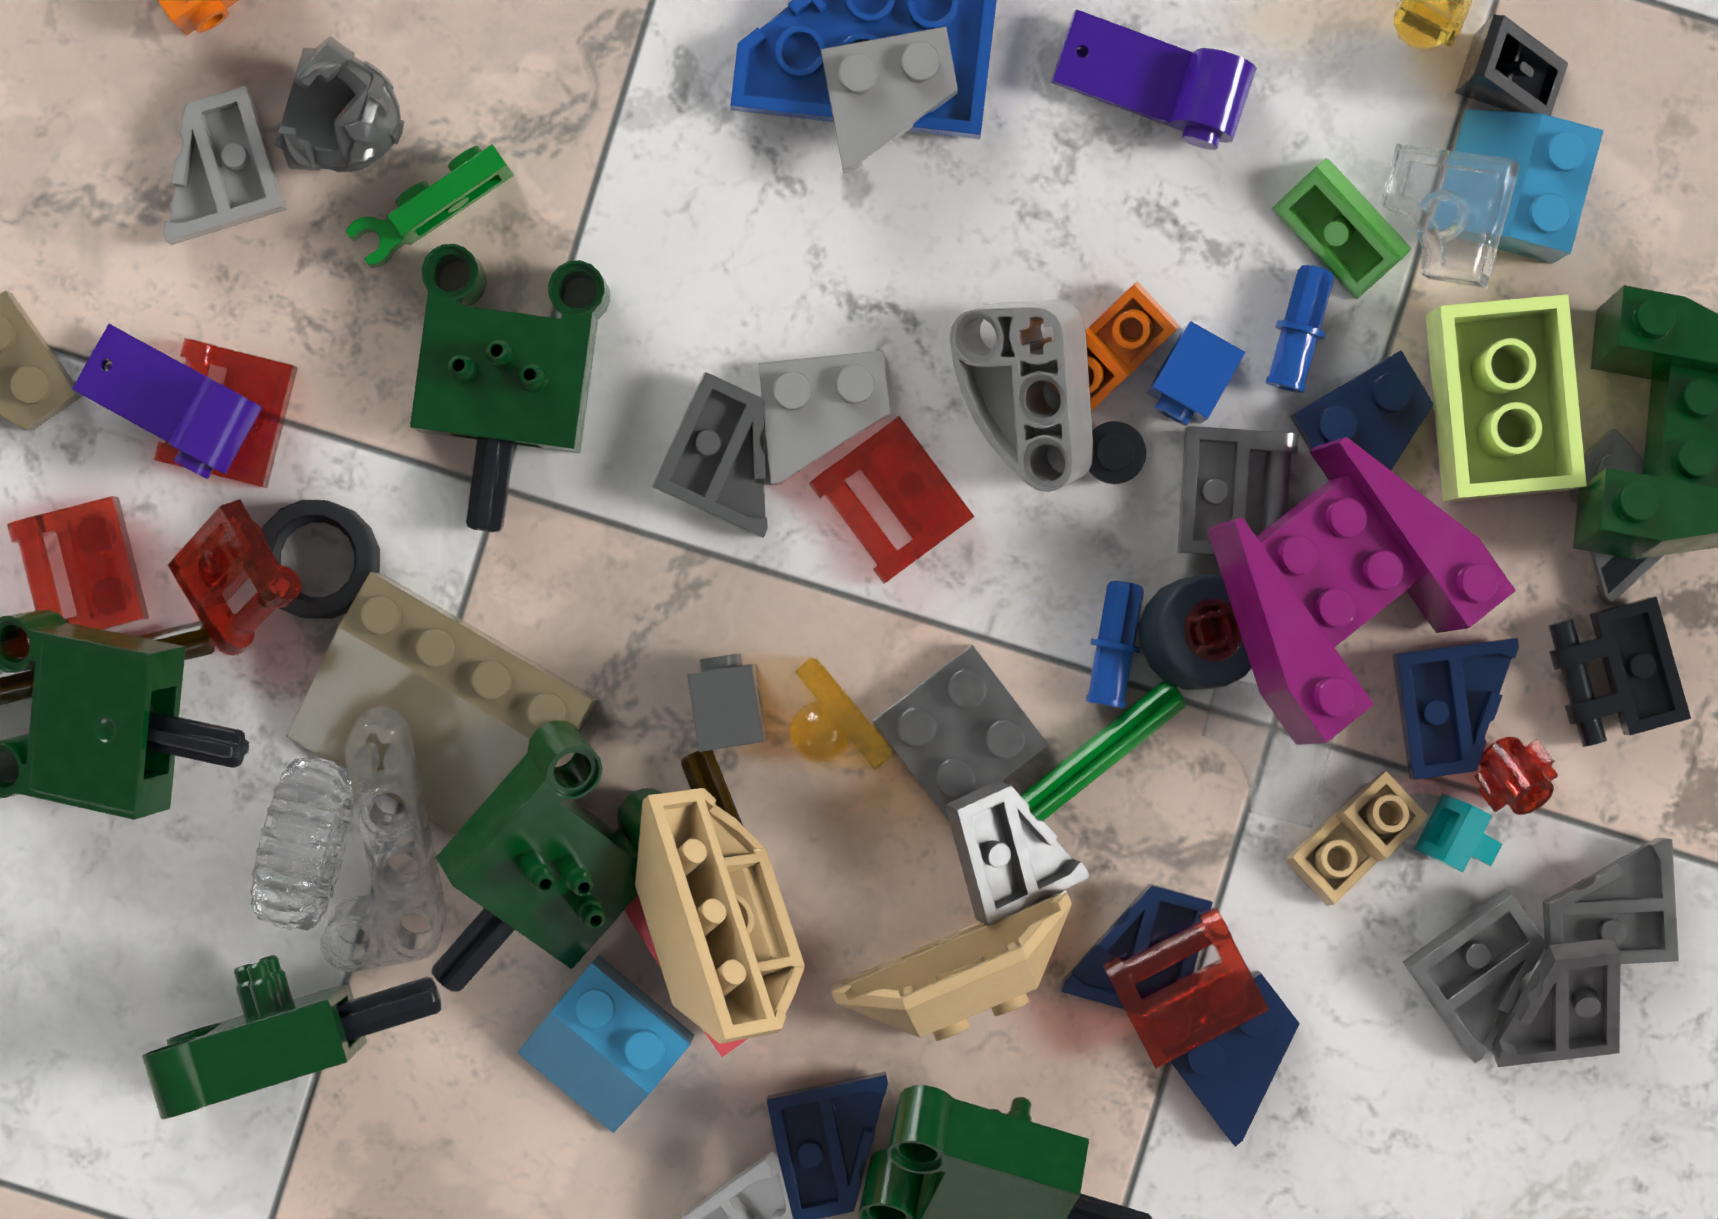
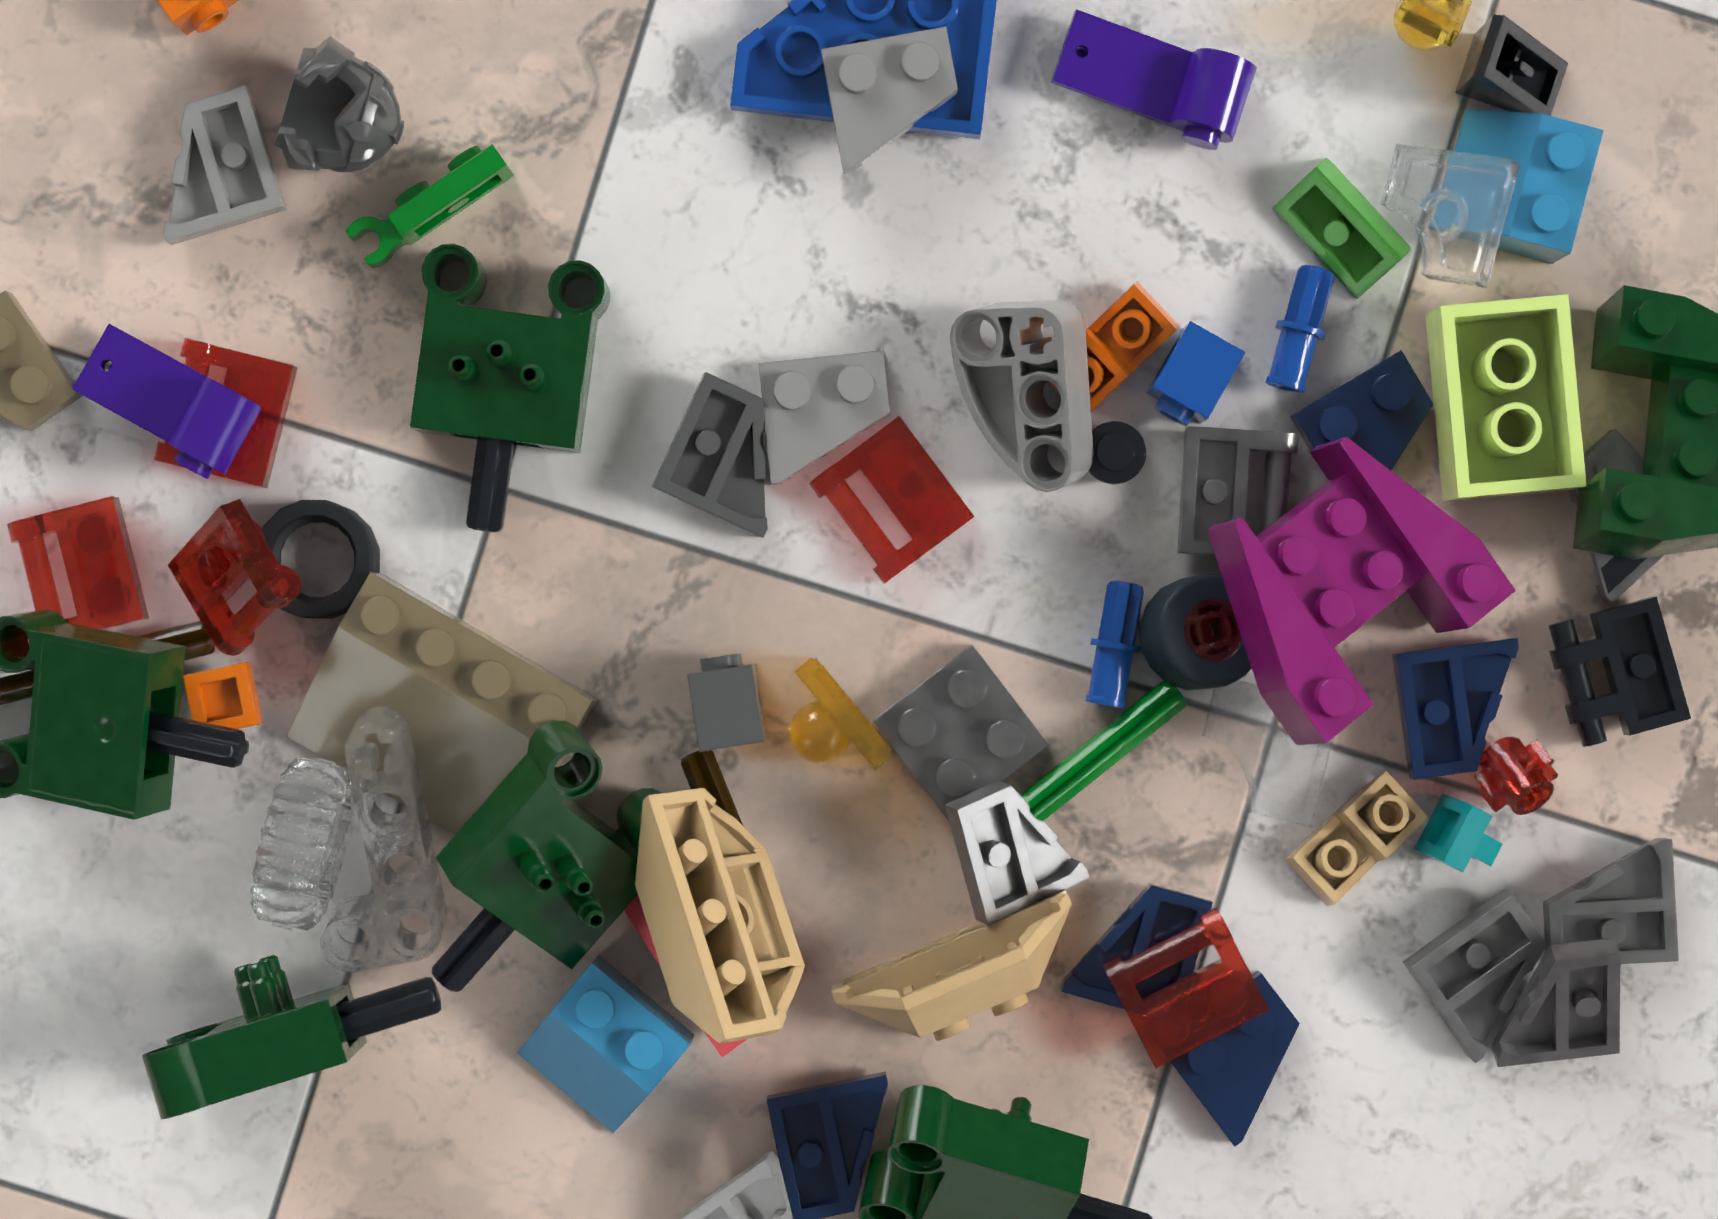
(224, 696): none -> orange tile

